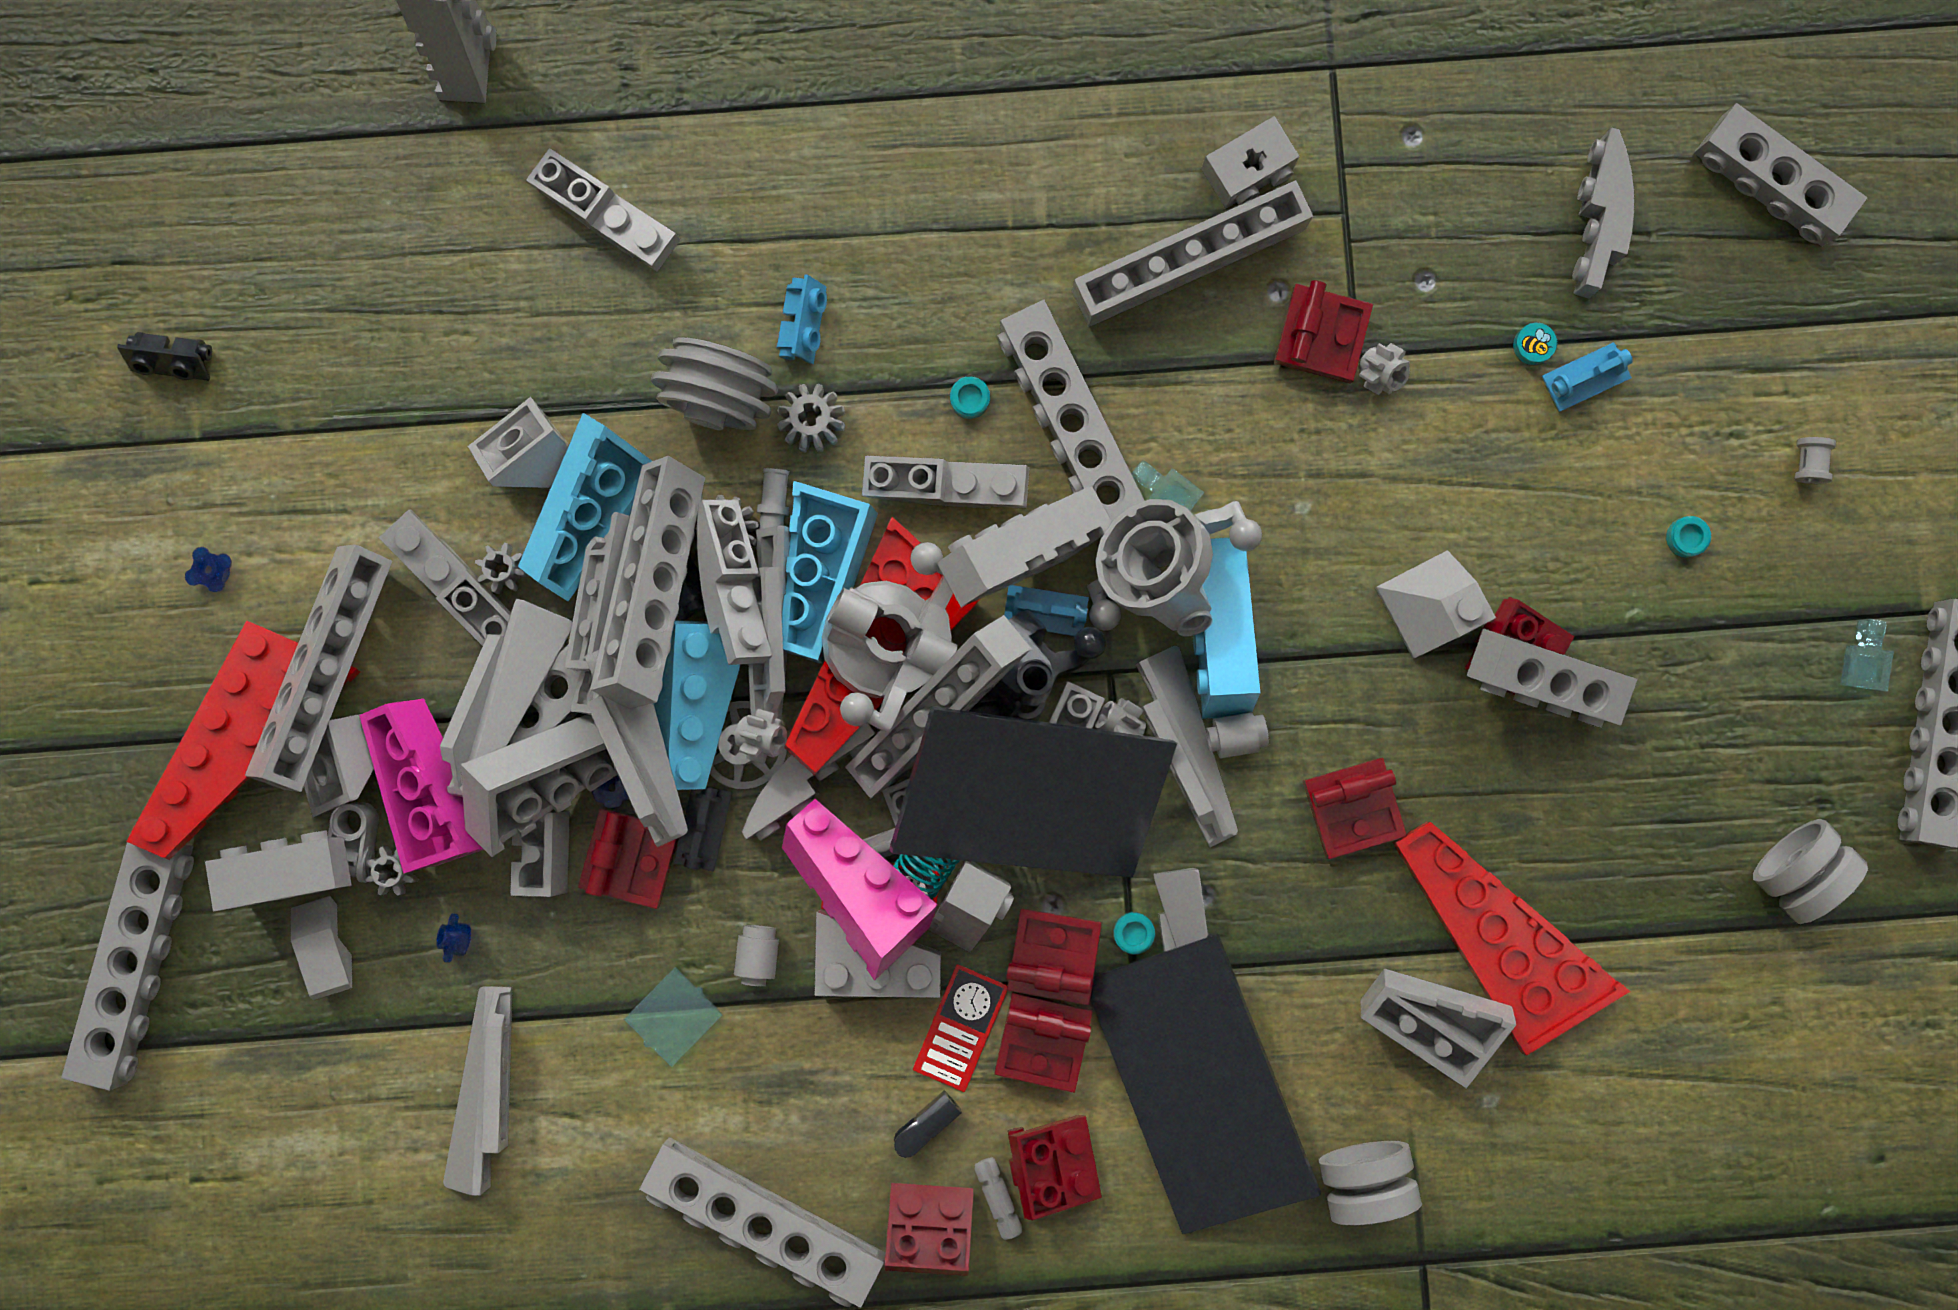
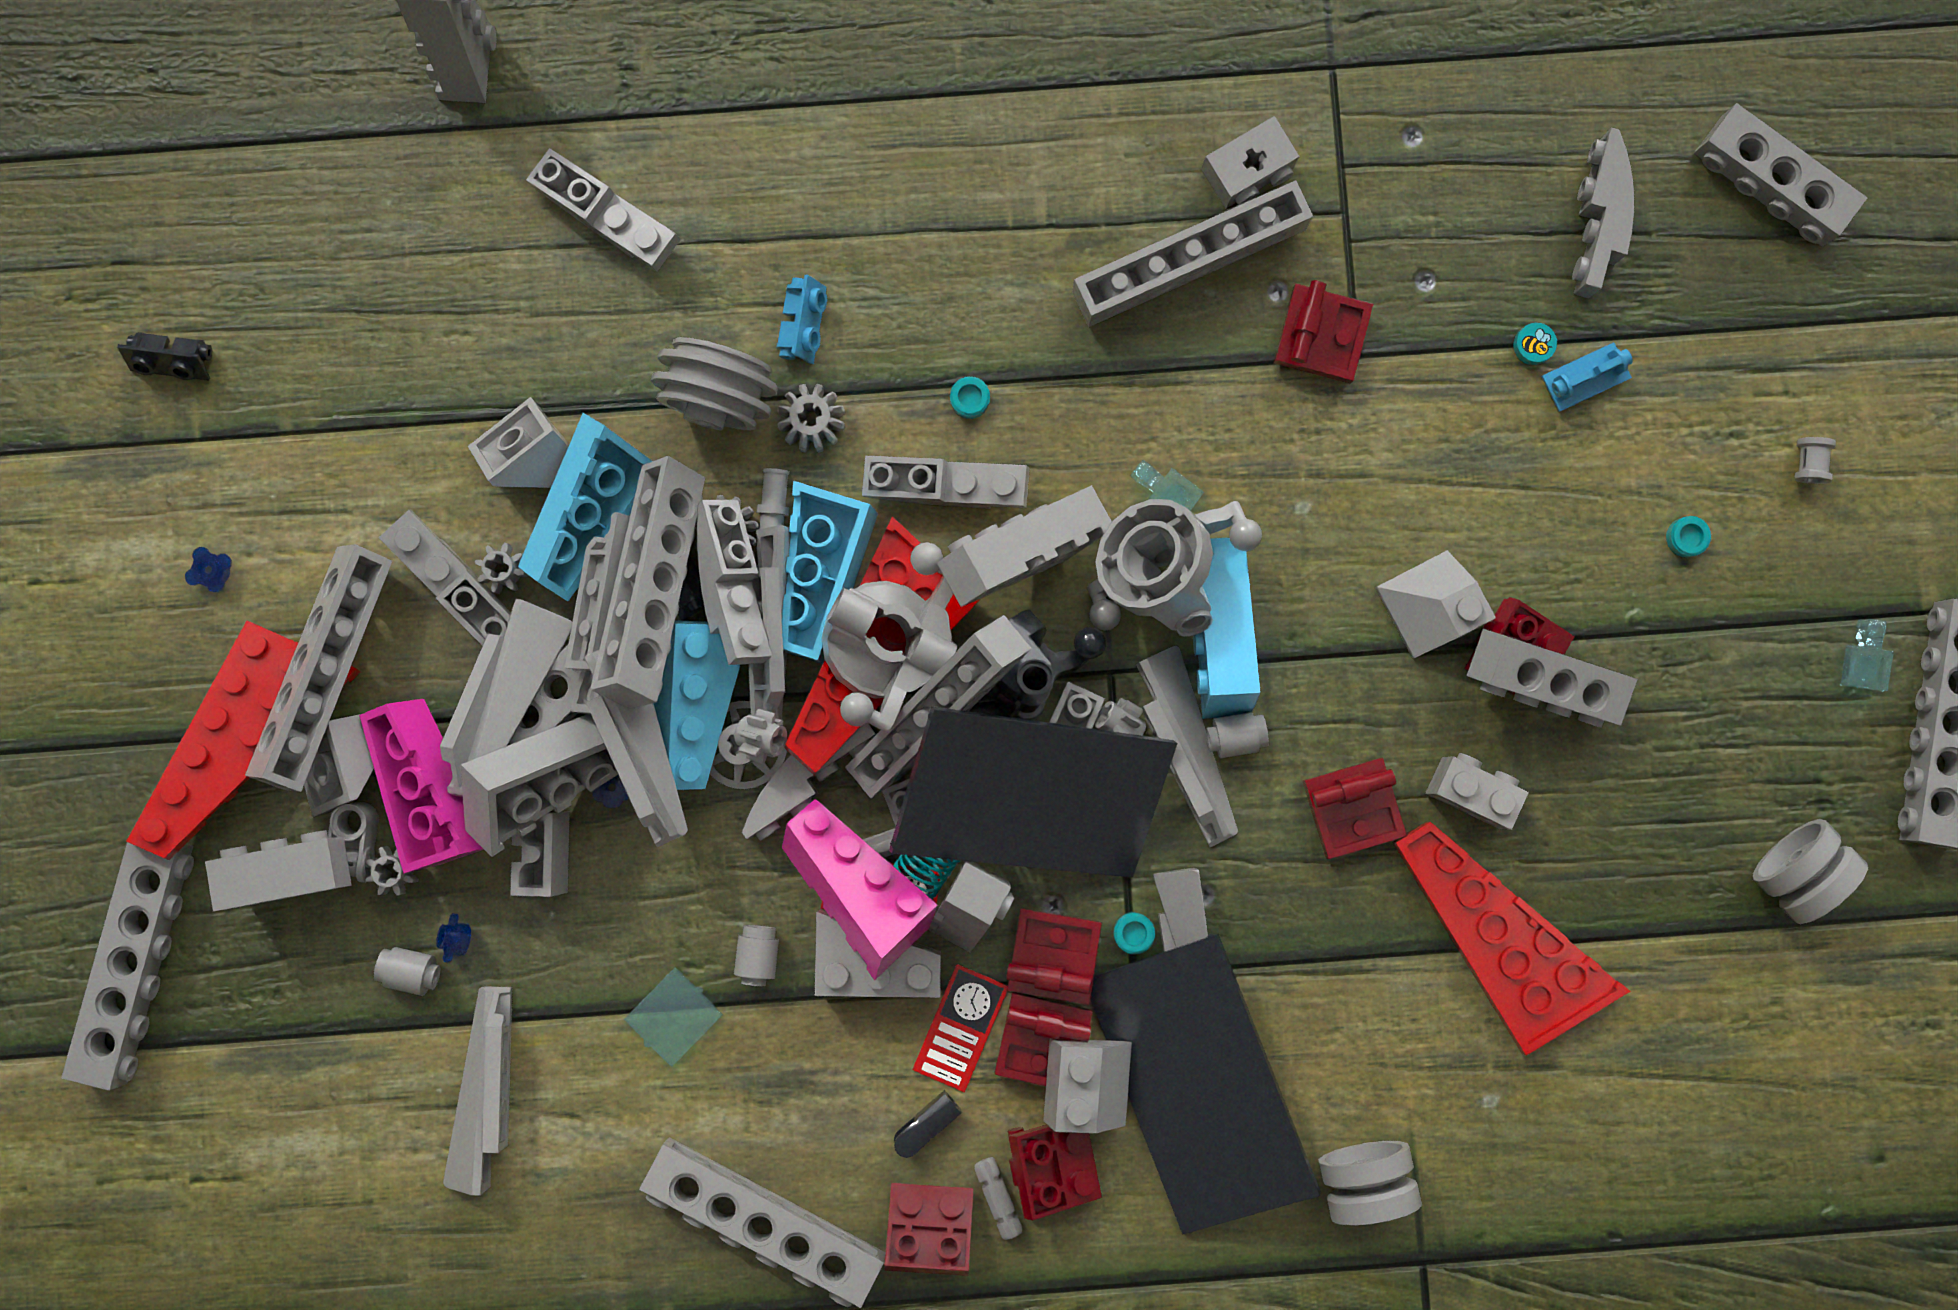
(319, 952): light grey slope -> none
(407, 971): none -> light grey brick
(626, 861): dark red plate -> none
(705, 824): black hinge -> none
(1038, 326): light grey brick -> none
(1056, 611): dark azure hinge -> none
(1087, 1085): none -> light grey slope
(1384, 368): light grey gear -> none
(1438, 1023): light grey wedge -> none
(1476, 792): none -> light grey brick

